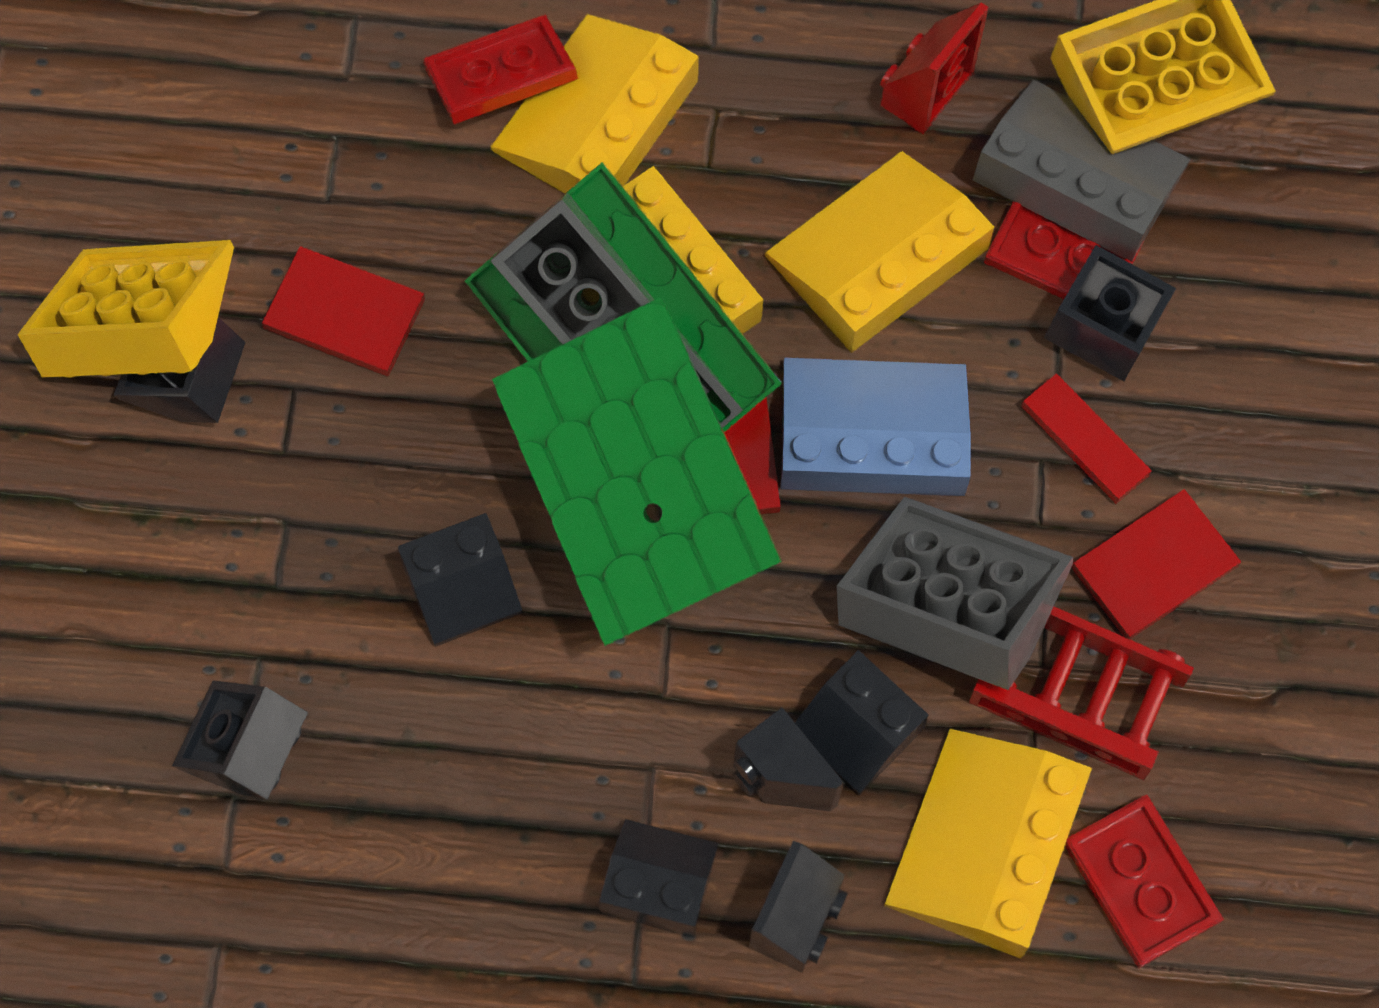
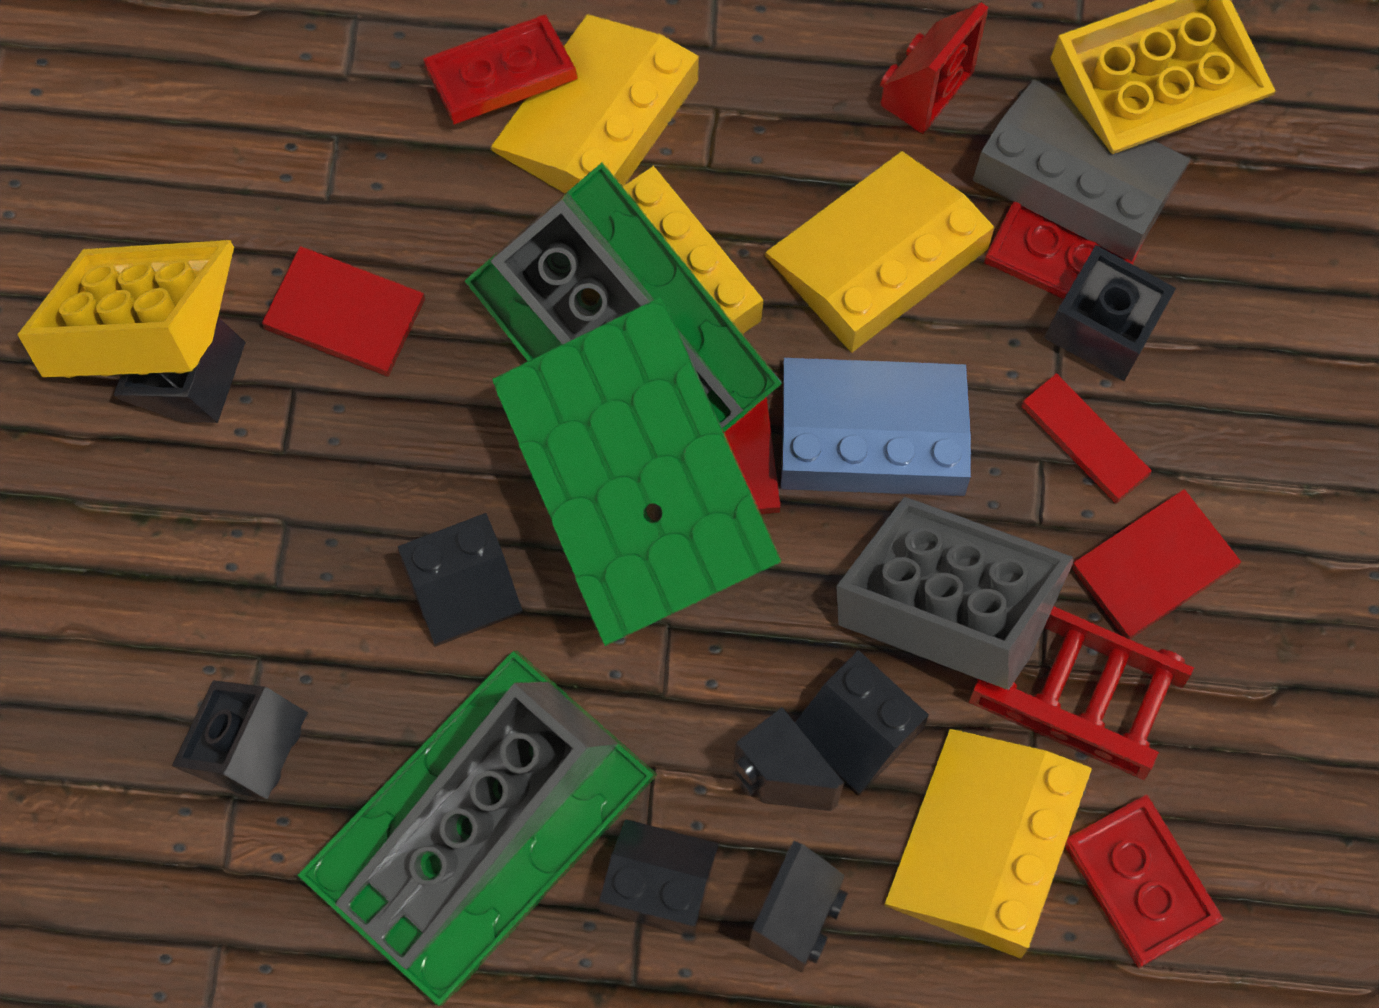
(477, 827): none -> piece

